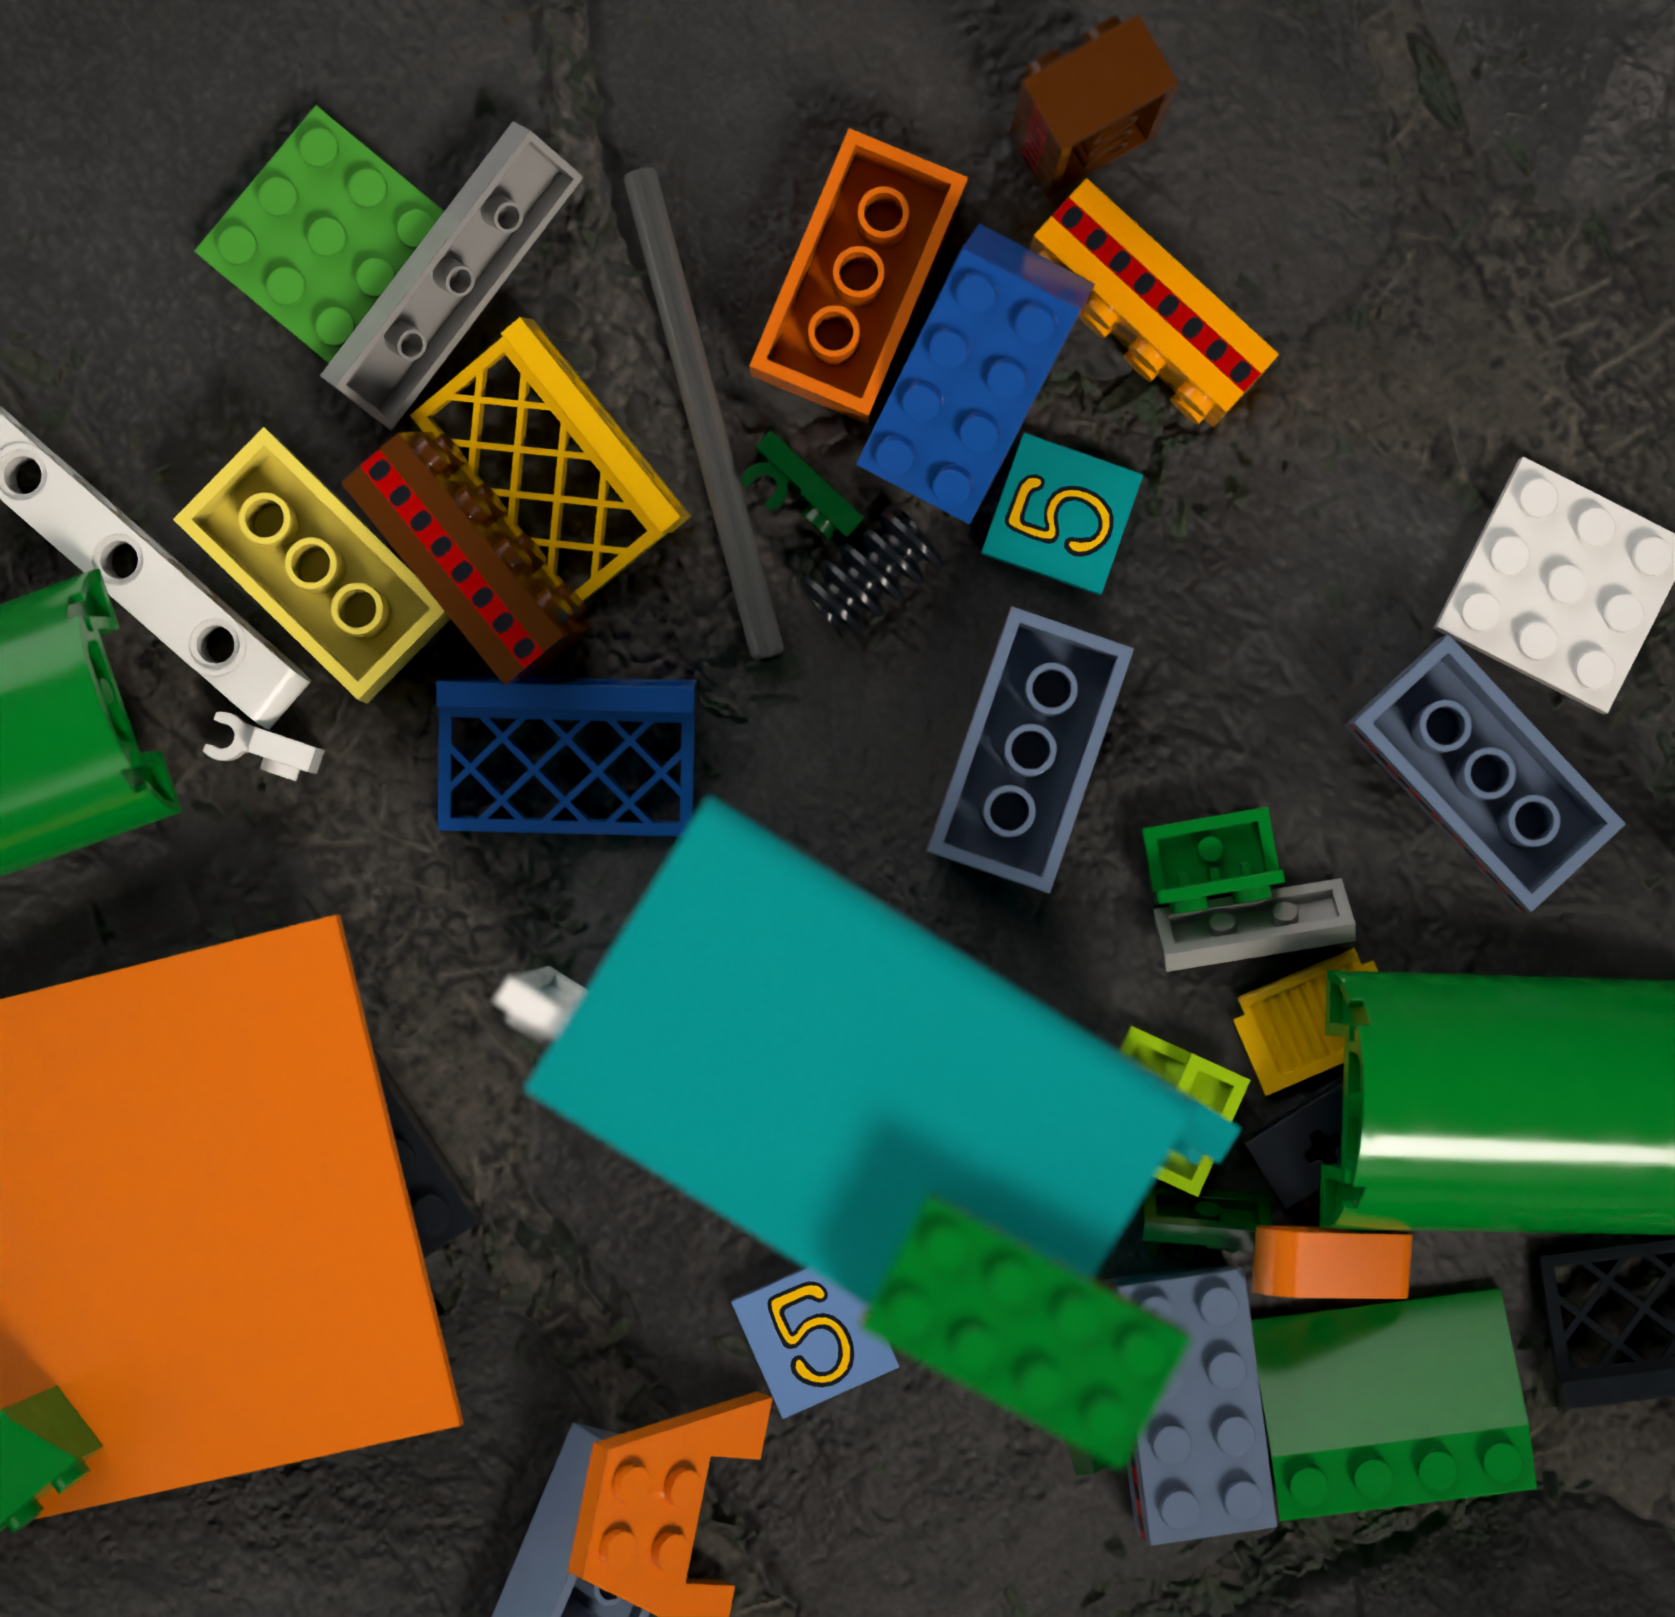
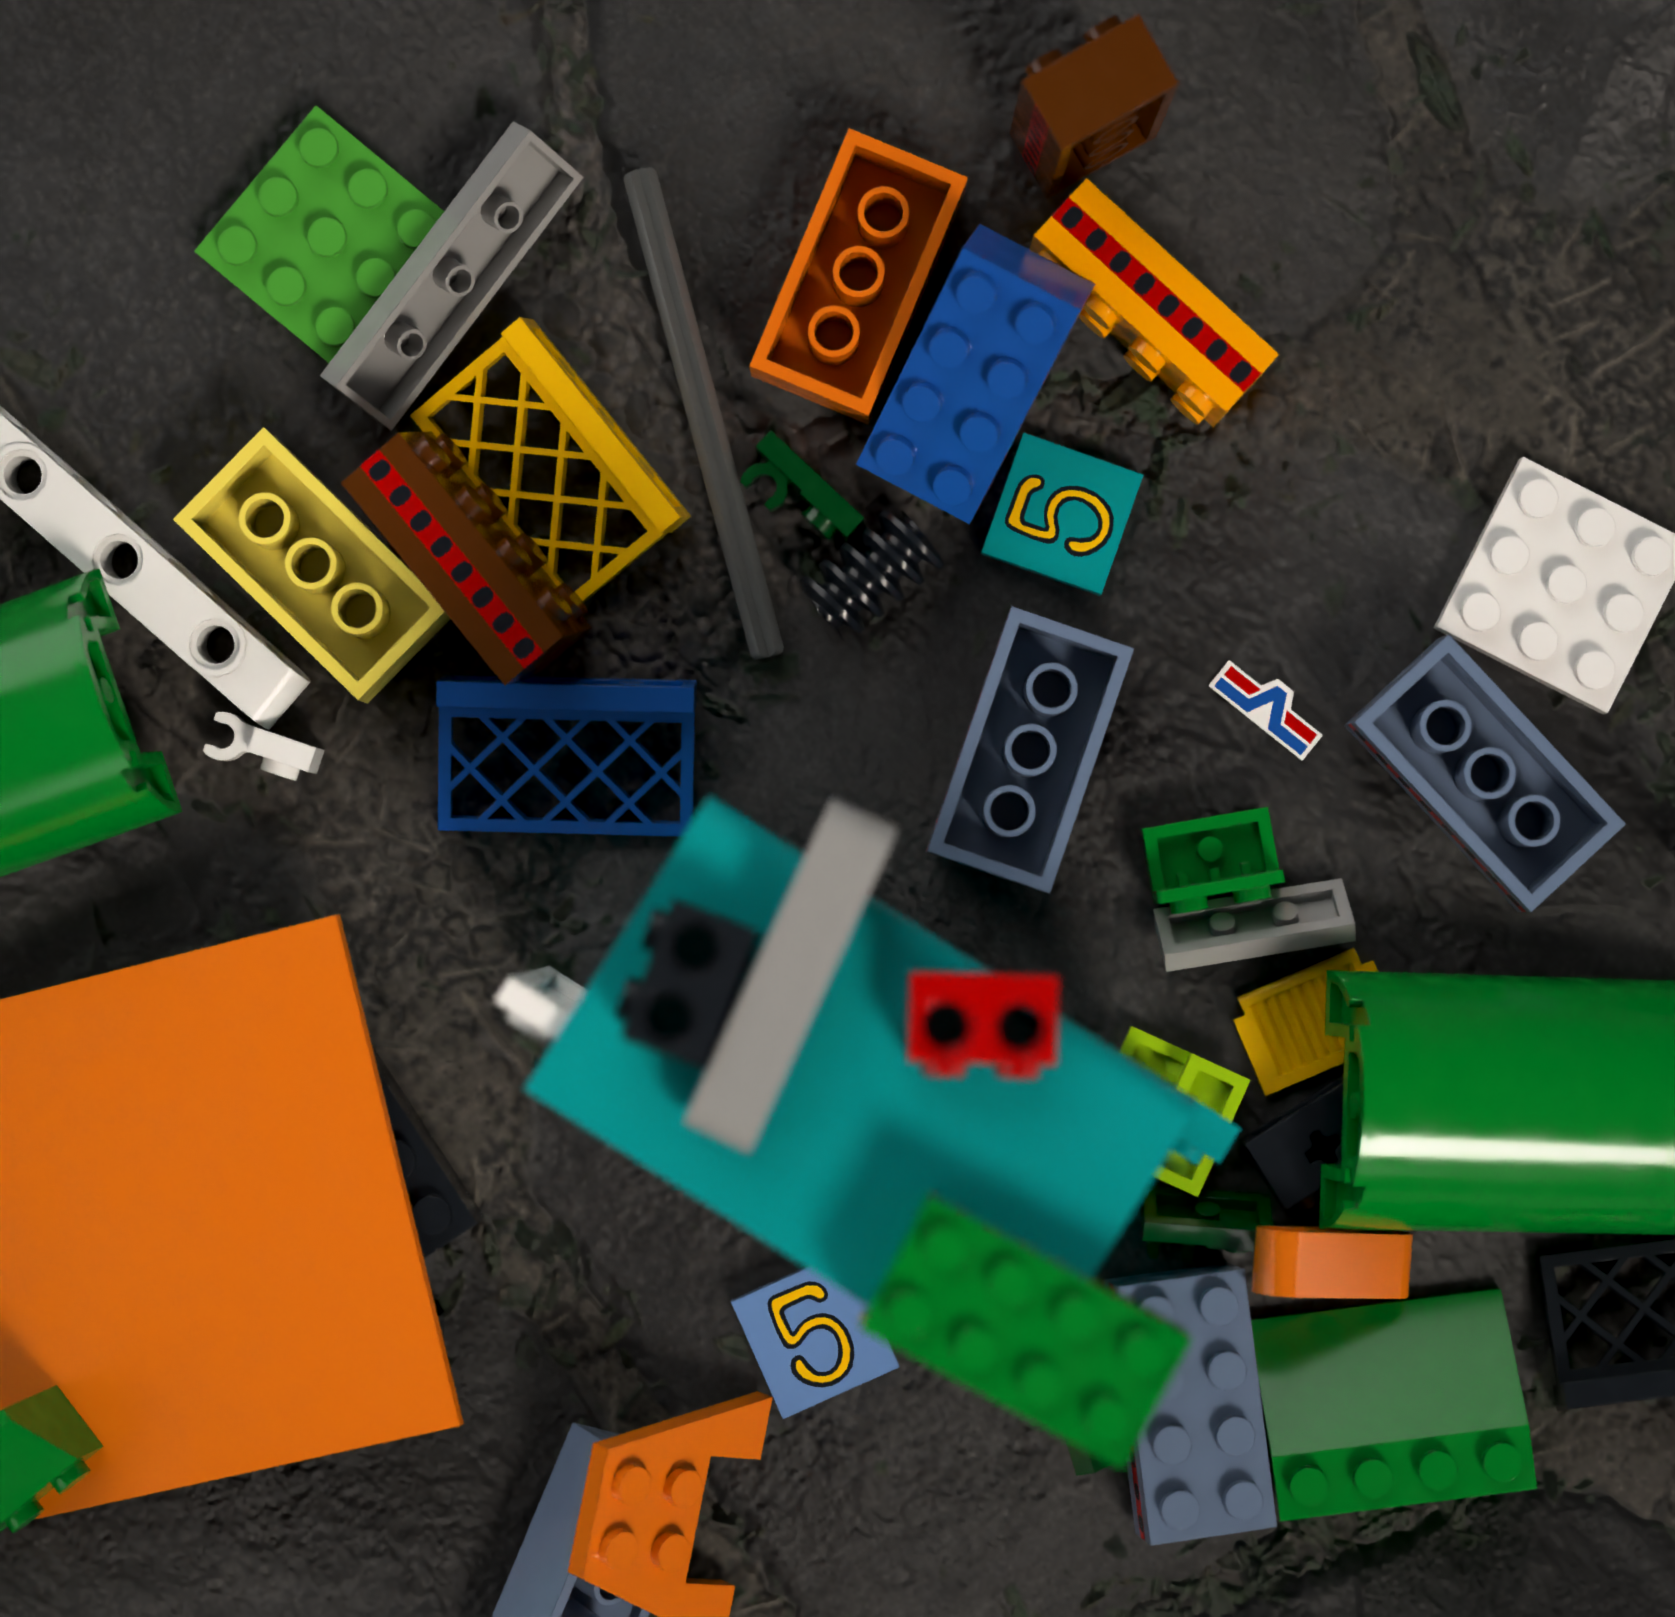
(704, 988): none -> black brick
(790, 976): none -> light grey beam
(983, 1001): none -> red brick
(1267, 707): none -> sticker

